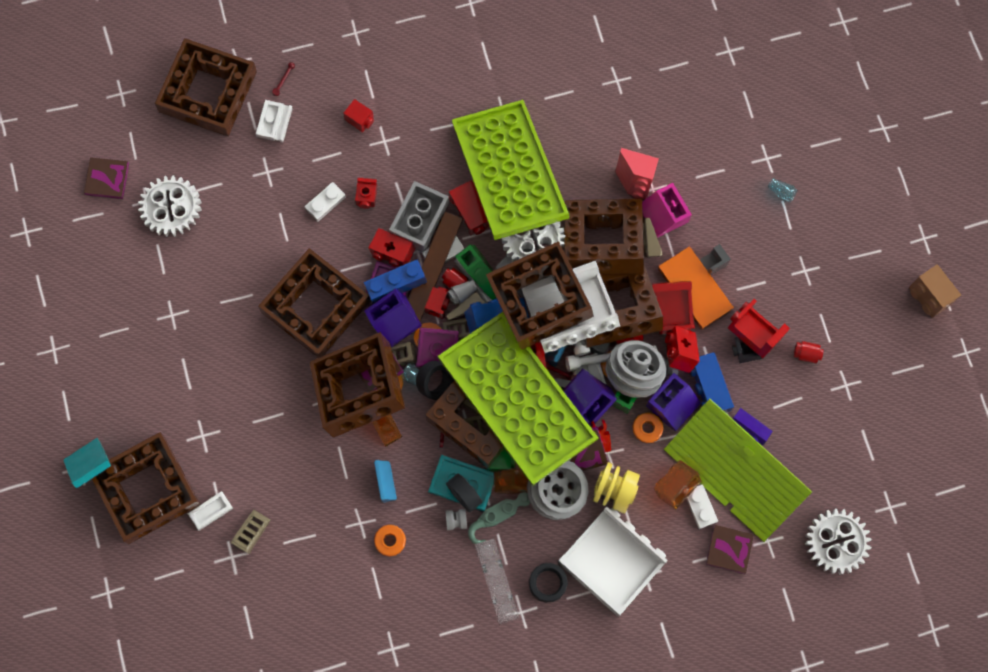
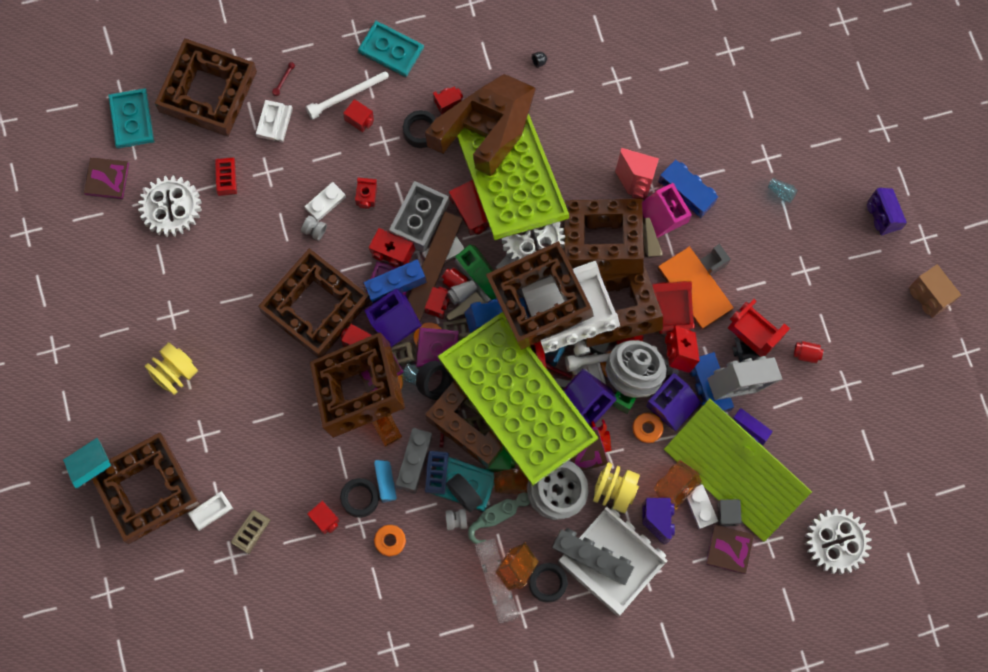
(131, 118): none -> teal tile
(173, 366): none -> light yellow wheel
(229, 189): none -> red slope
(313, 228): none -> light grey wheel
(315, 109): none -> white piece
(324, 518): none -> red brick
(353, 334): none -> red brick
(355, 483): none -> black tyre
(390, 48): none -> teal tile
(412, 117): none -> black tyre
(414, 461): none -> dark grey brick
(439, 455): none -> dark blue slope
(447, 99): none -> red brick
(494, 112): none -> reddish brown wedge
(517, 567): none -> clear orange brick
(539, 59): none -> black hinge
(593, 557): none -> dark grey brick
(657, 518): none -> dark purple slope
(693, 192): none -> blue brick
(729, 512): none -> dark grey panel
(744, 377): none -> light grey brick
(886, 211): none -> dark purple slope

